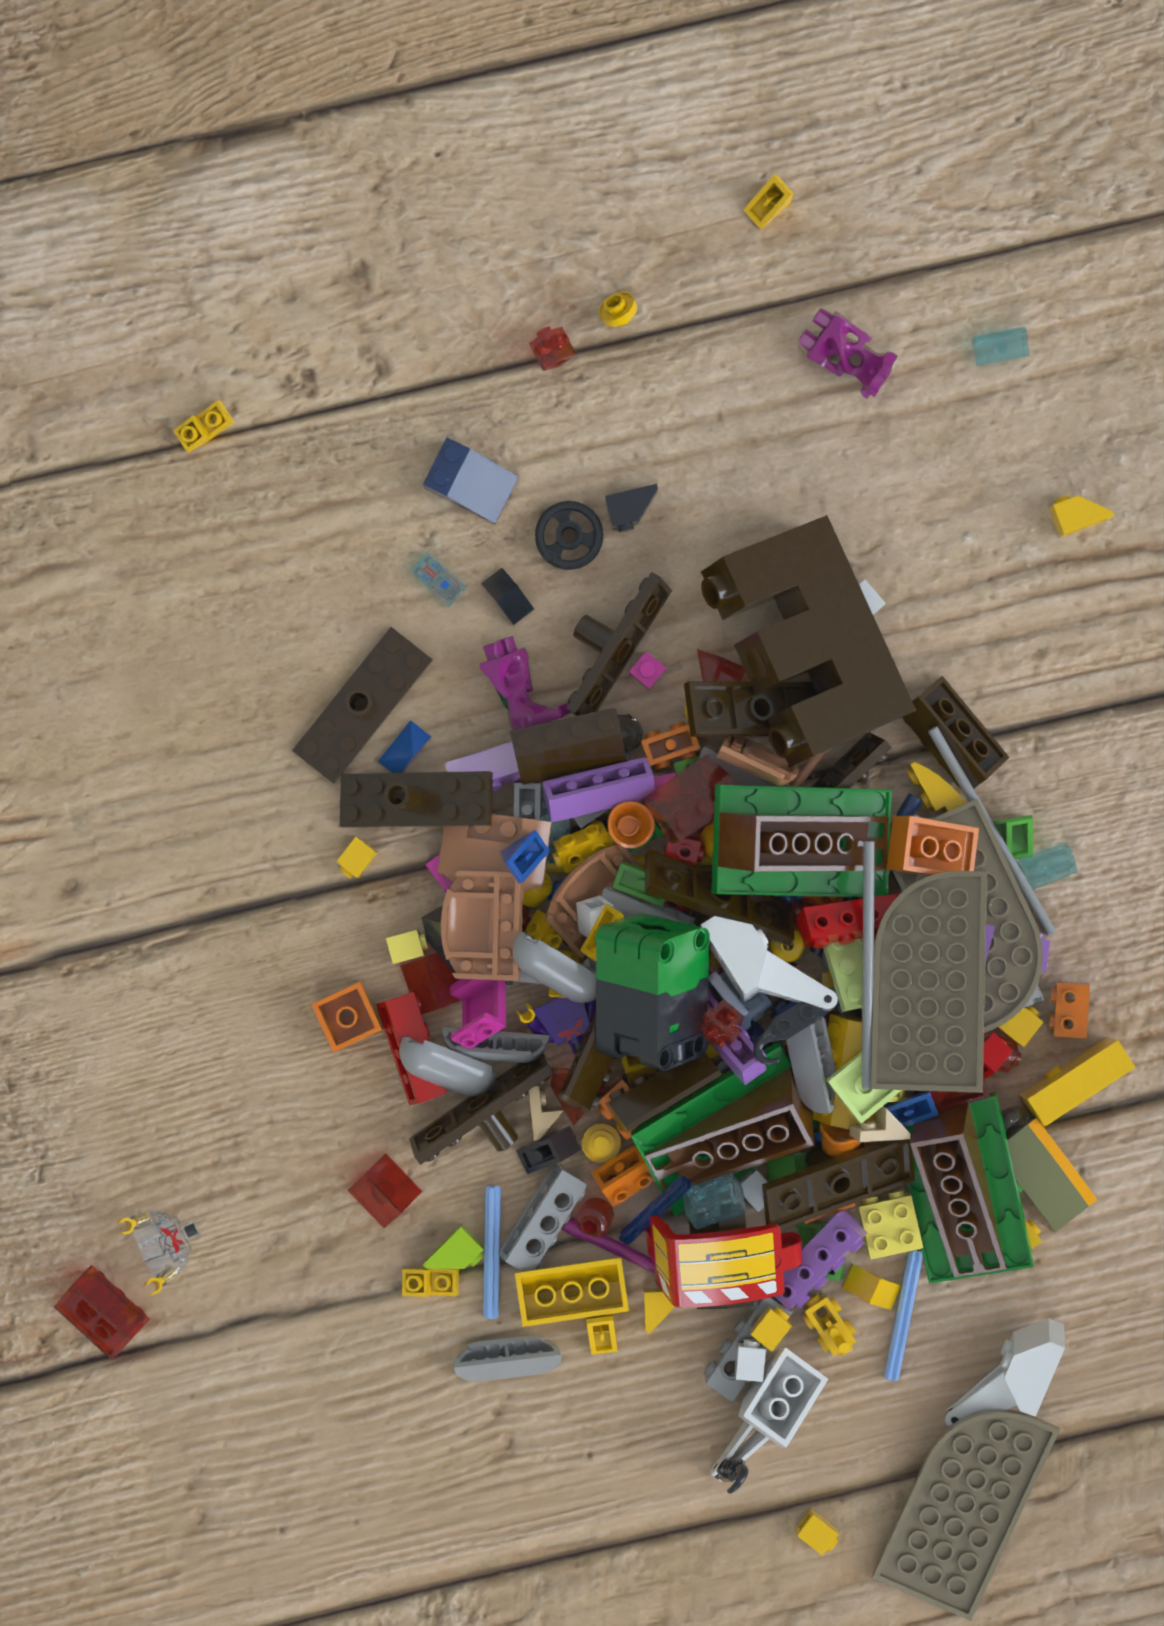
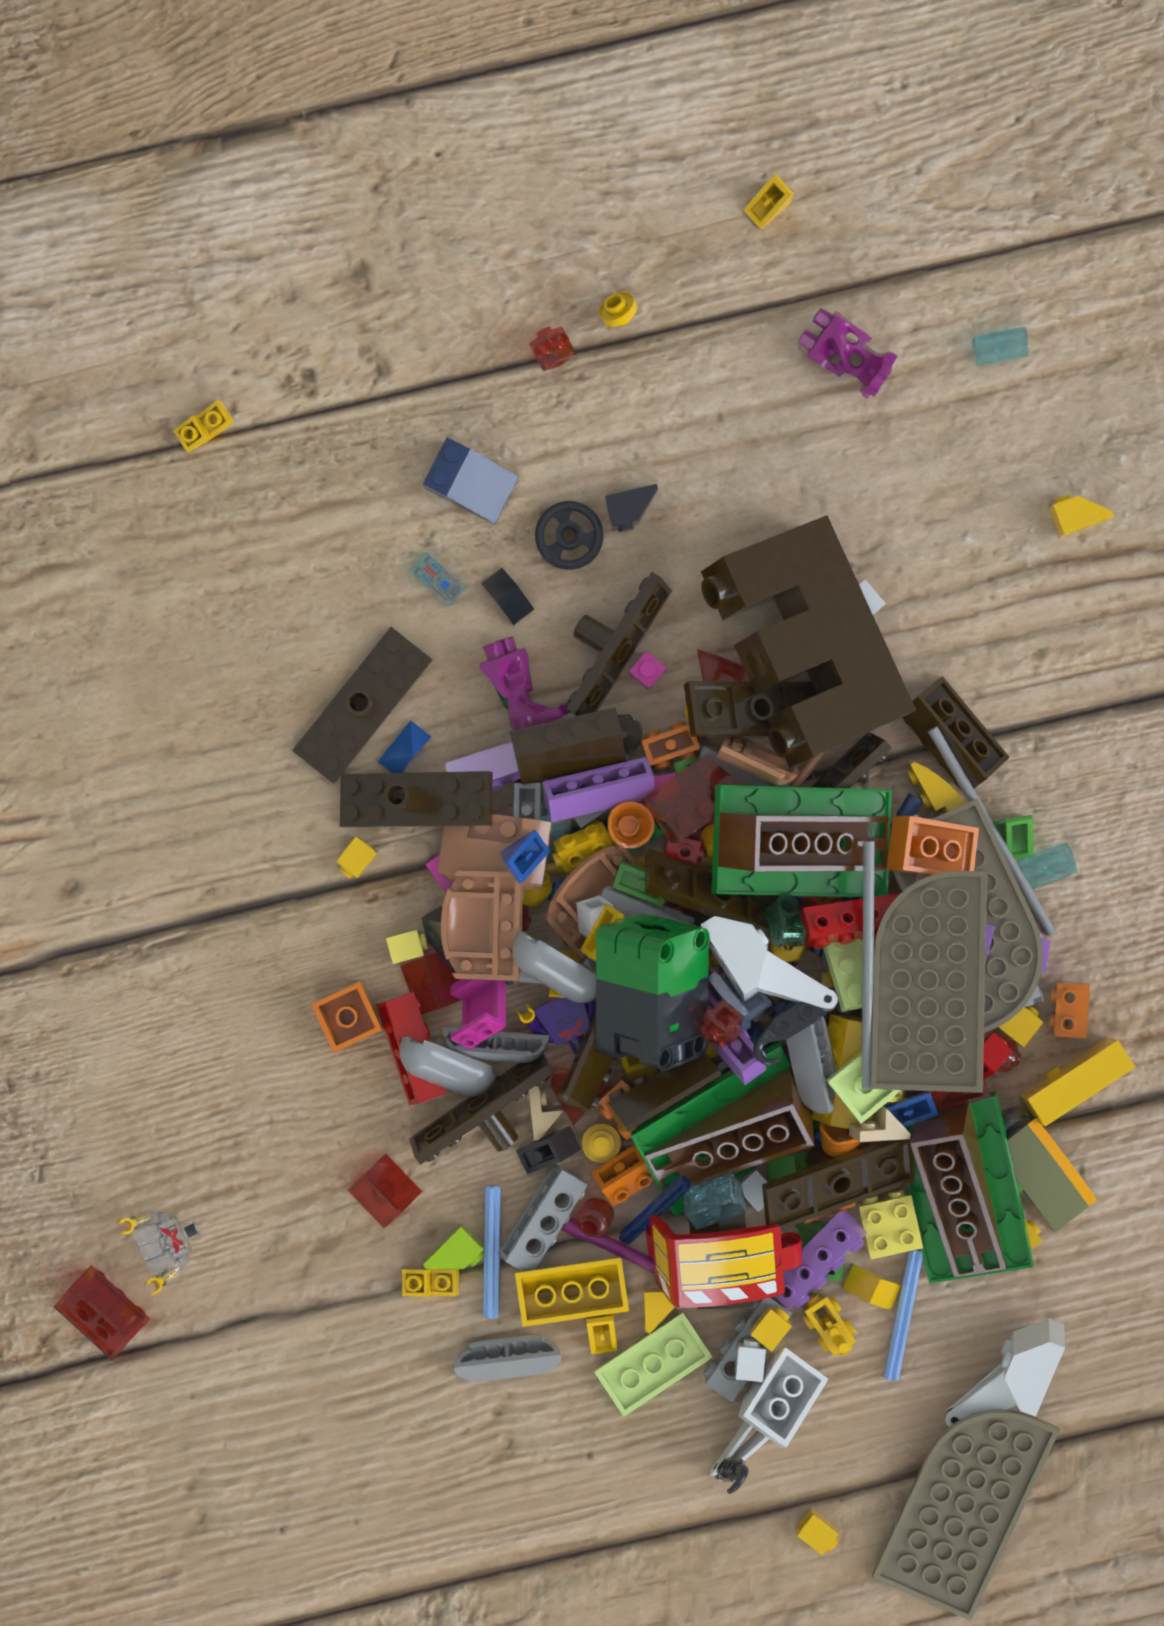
(541, 930): yellow brick -> none
(653, 1363): none -> yellowish green plate
(784, 921): none -> clear green piece

